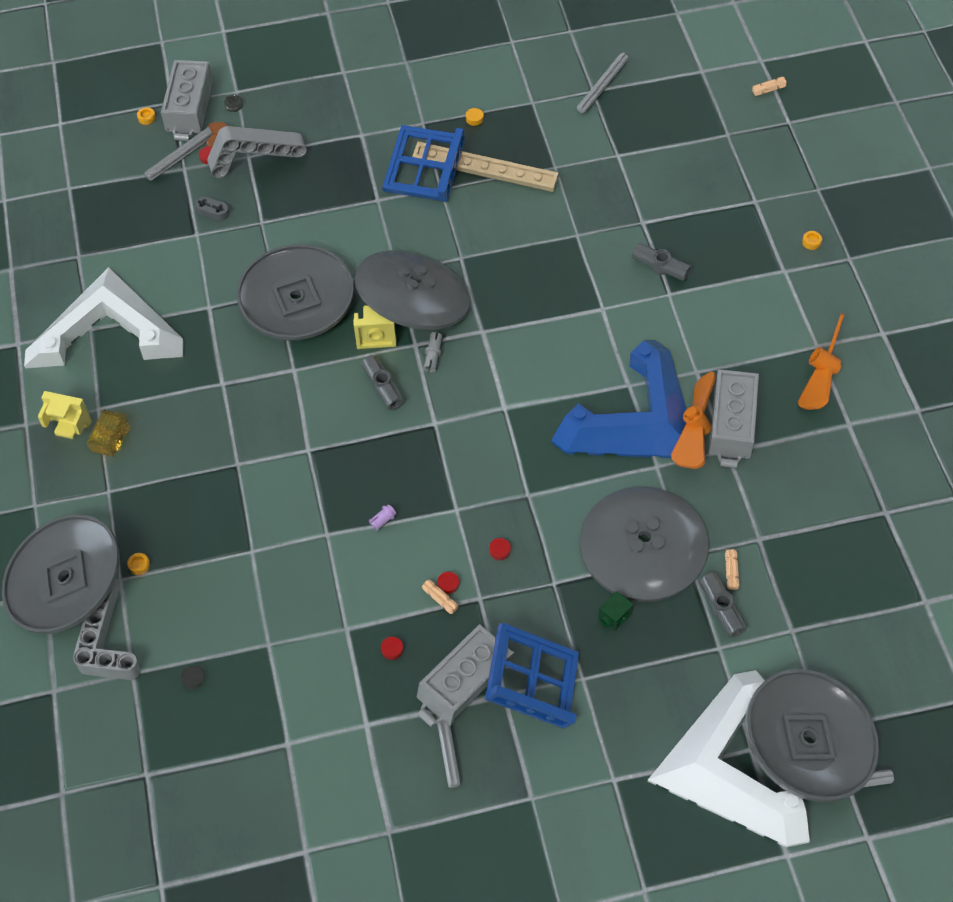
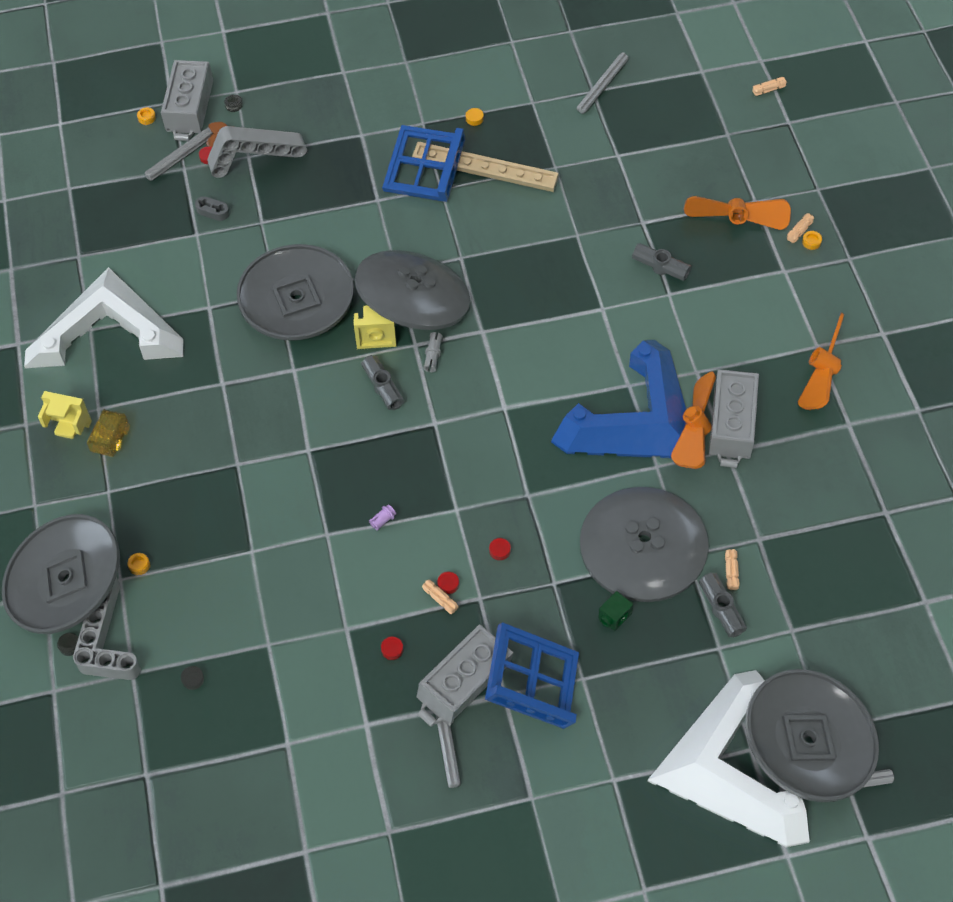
(67, 644): none -> clear smoke tile
(767, 213): none -> orange piece
(800, 228): none -> light nougat axle

